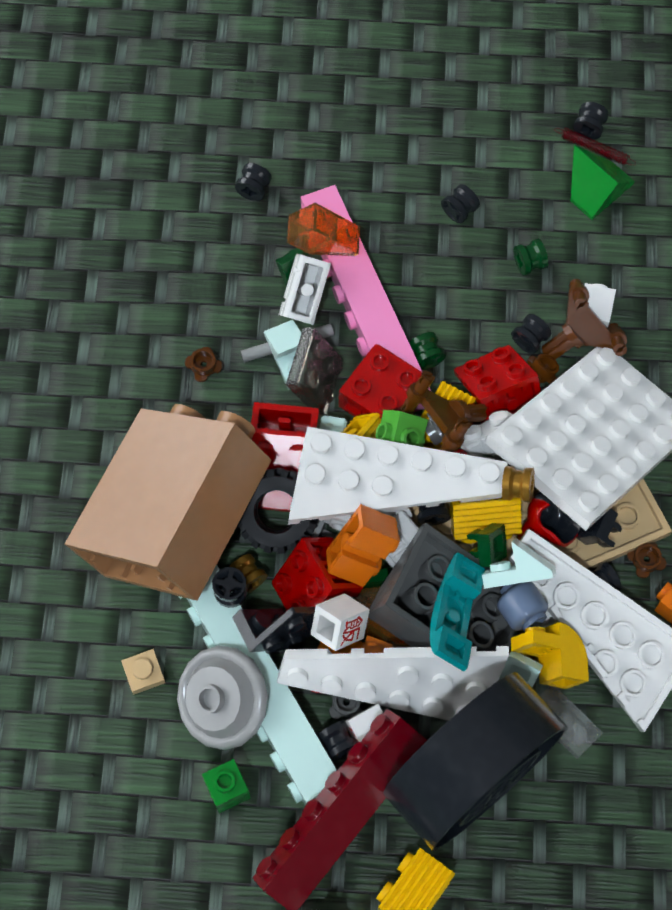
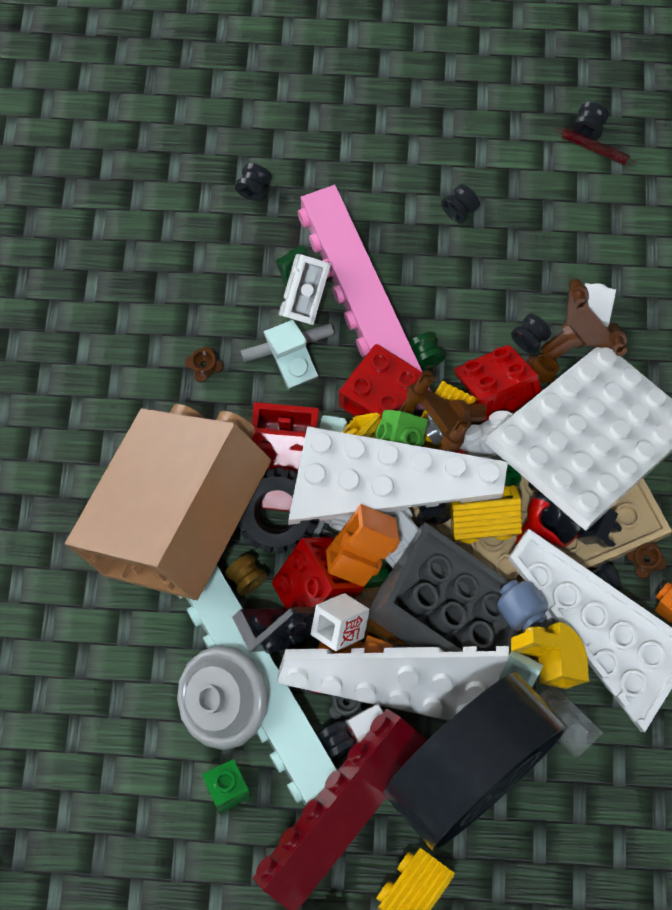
(143, 671): tan plate -> none
(229, 579): black wheel -> none
(314, 370): clear smoke plate -> none
(322, 232): clear orange slope -> none
(453, 611): teal slope -> none
(490, 544): dark green tile -> none
(518, 484): pearl gold wheel -> none
(528, 567): light aqua slope -> none
(531, 257): dark green wheel -> none
(596, 182): green slope -> none

